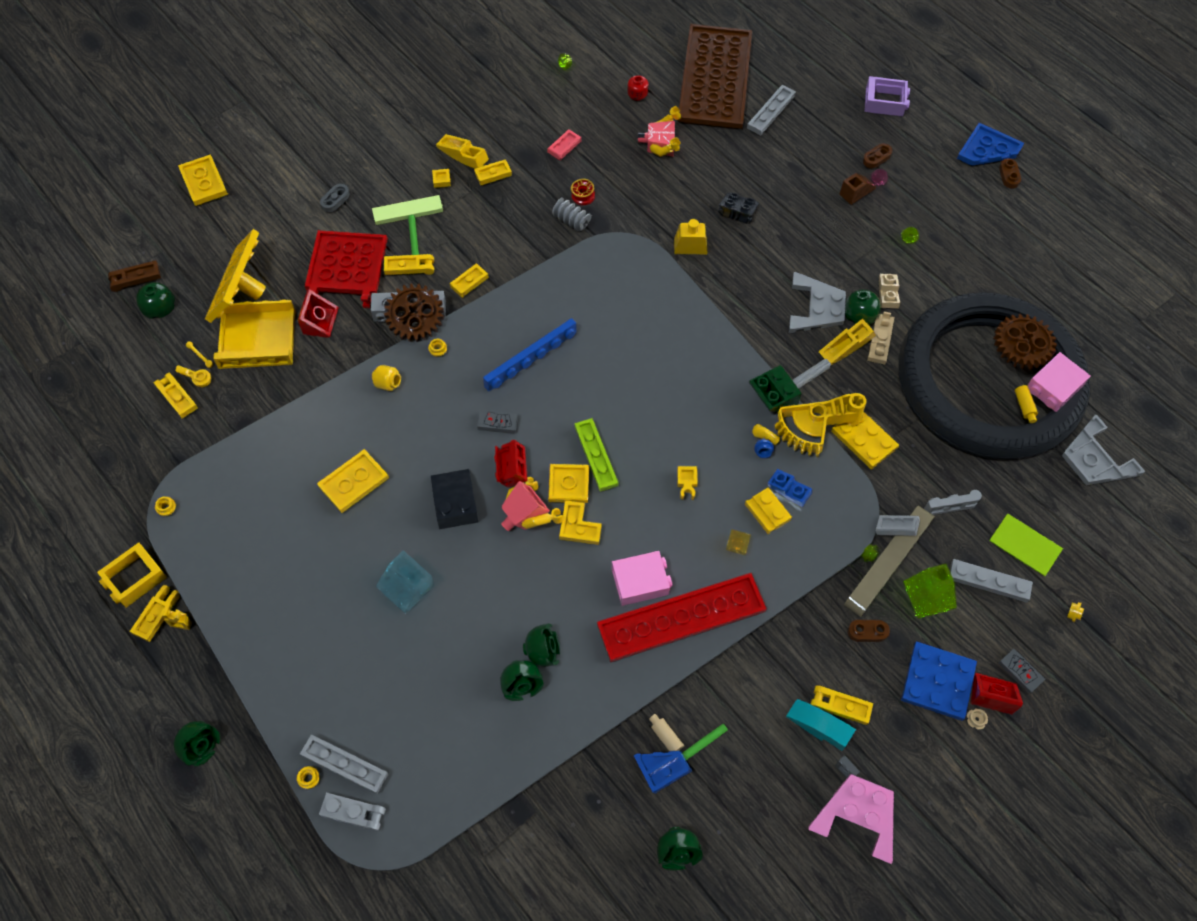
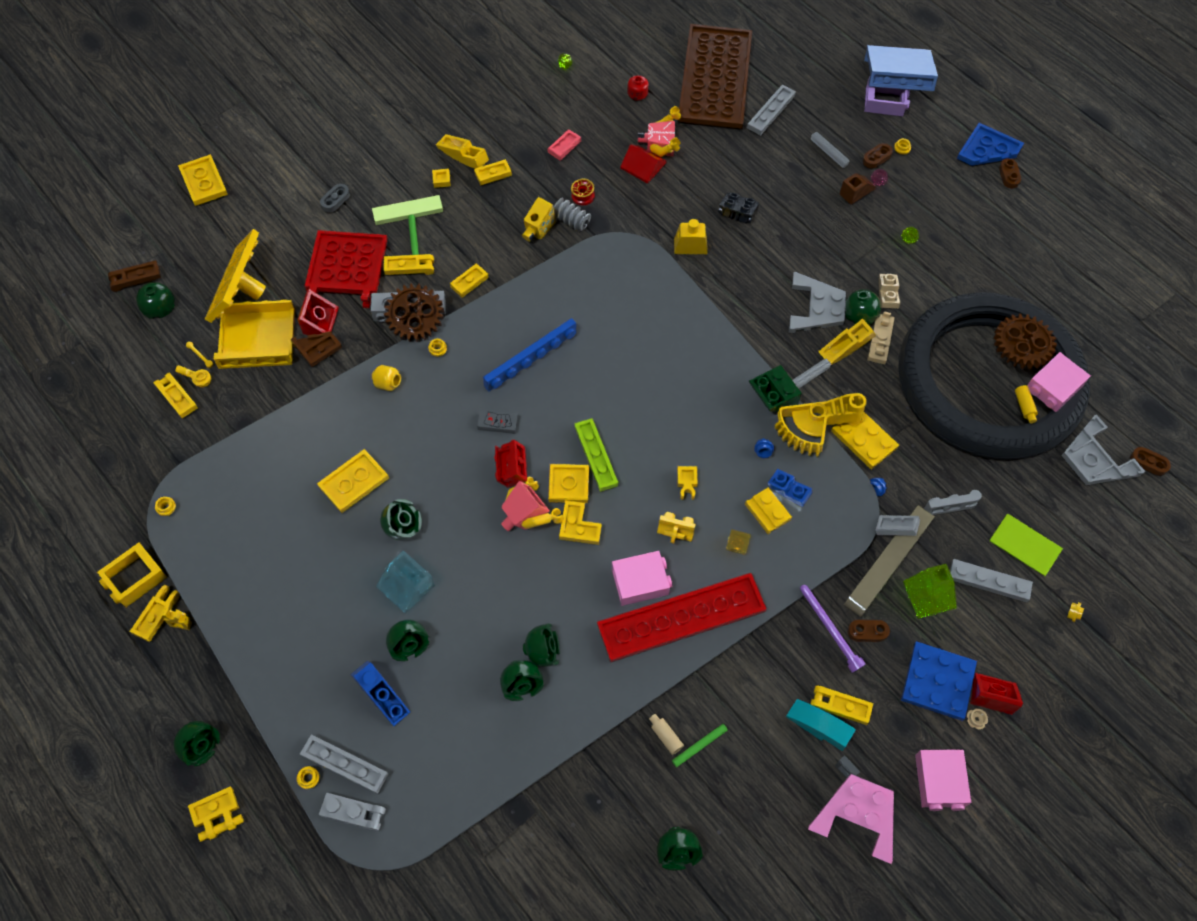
(213, 807): none -> yellow plate
(317, 347): none -> reddish brown wing
(380, 692): none -> blue slope
(400, 520): none -> dark green cylinder
(406, 639): none -> dark green cylinder
(454, 499): black slope -> none
(539, 220): none -> yellow torso
(642, 163): none -> red slope
(662, 768): blue wing -> none
(676, 528): none -> yellow hips
(762, 432): yellow arm -> none
(830, 150): none -> light grey axle
(853, 660): none -> medium lavender piece
(870, 553): clear neon green plate -> none
(879, 486): none -> blue plate
(901, 68): none -> panel
(902, 146): none -> yellow plate
(943, 779): none -> bright pink brick
(1021, 671): dark grey tile -> none
(1150, 460): none -> reddish brown plate

